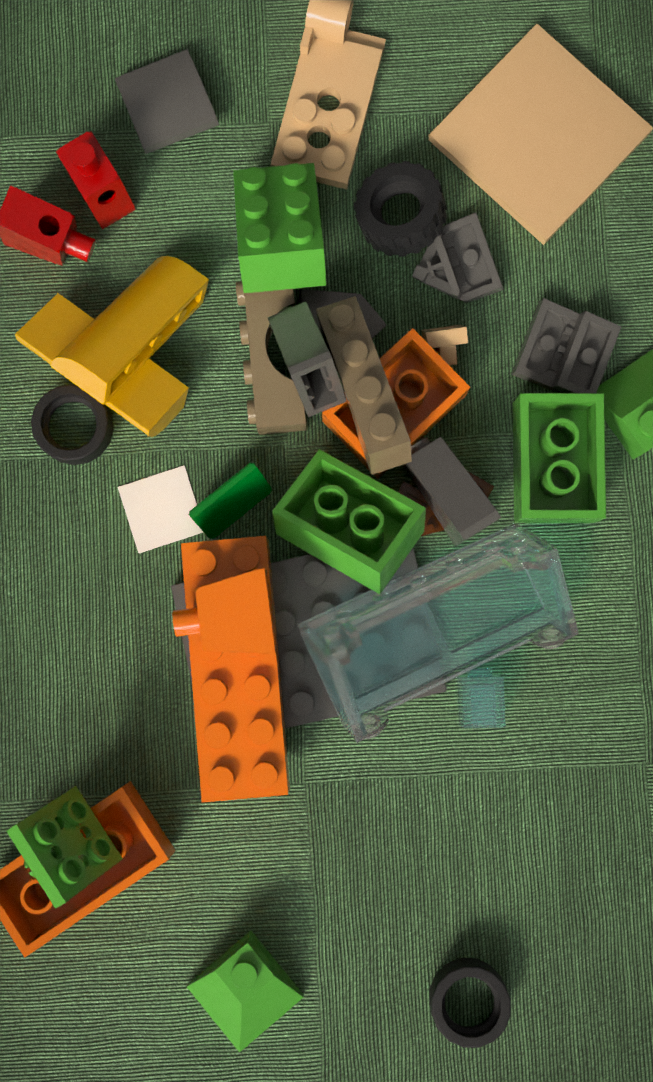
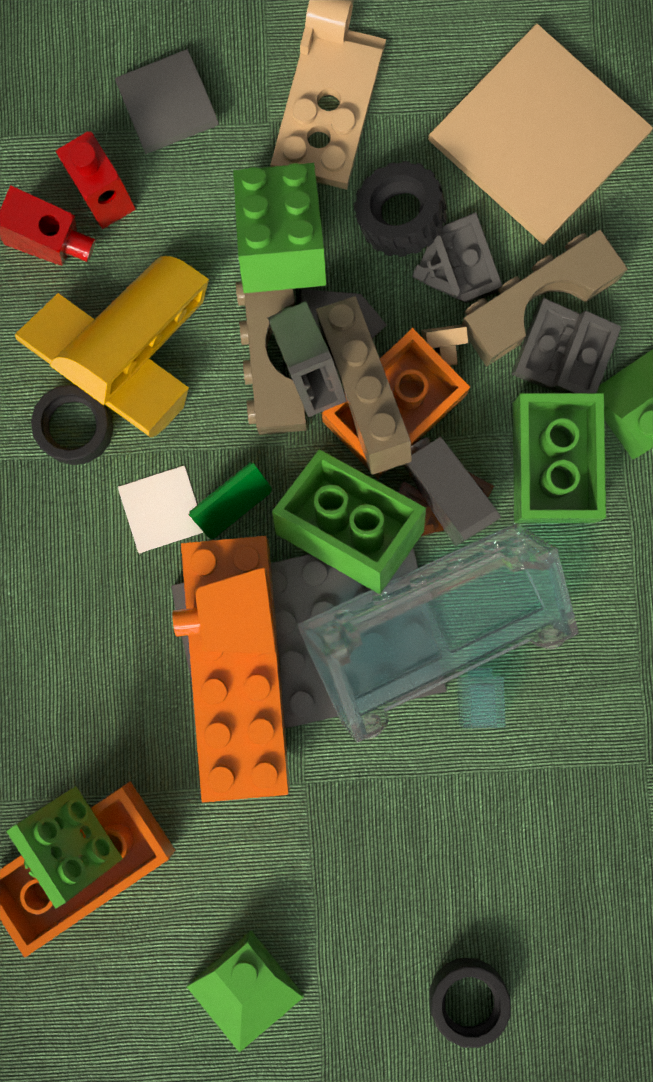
(582, 271): none -> dark tan arch

